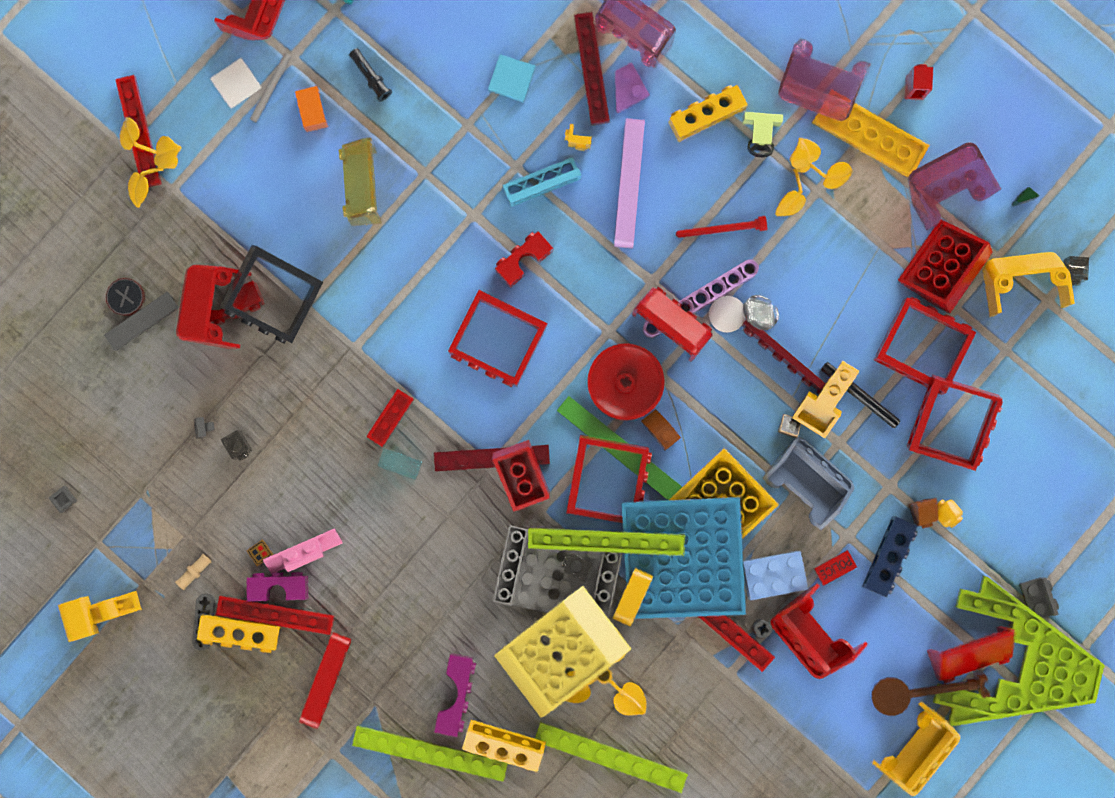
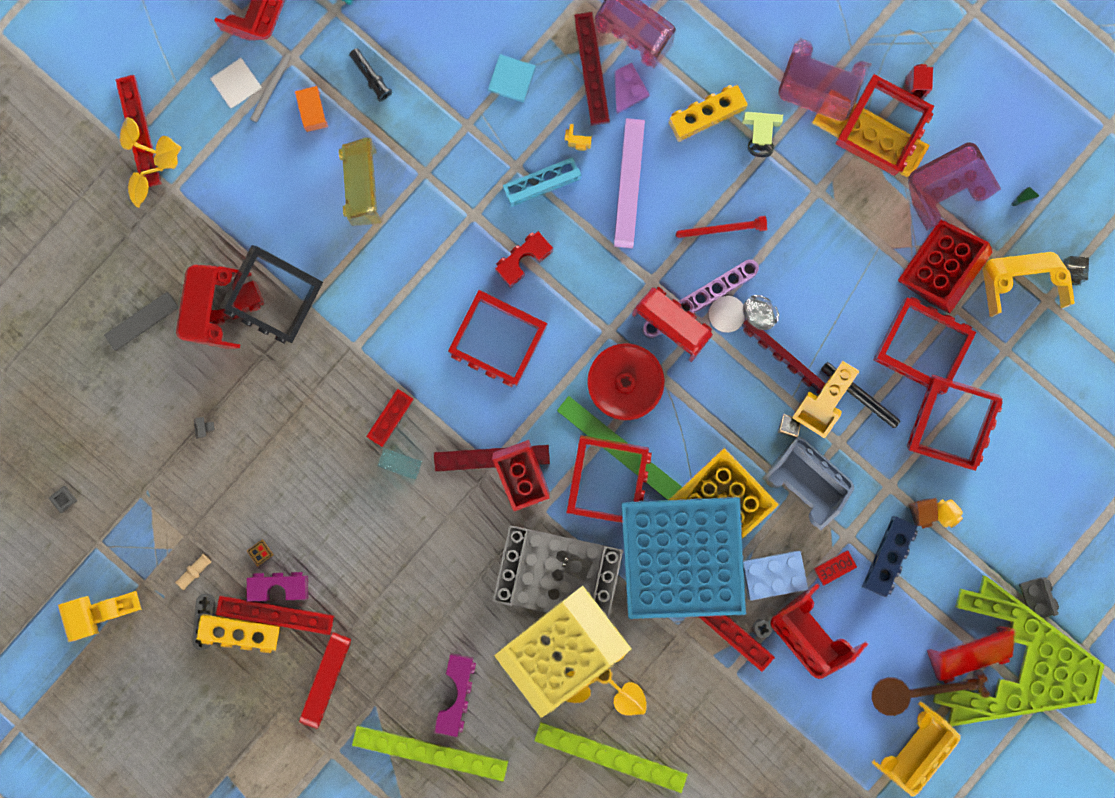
(125, 296): black tile -> none
(229, 442): clear smoke brick -> none
(303, 552): bright pink bracket -> none
(504, 745): yellow brick -> none
(606, 541): lime plate -> none
(632, 597): yellow beam -> none
(660, 429): dark orange slope -> none
(802, 159): yellow plant -> none
(900, 95): none -> red window

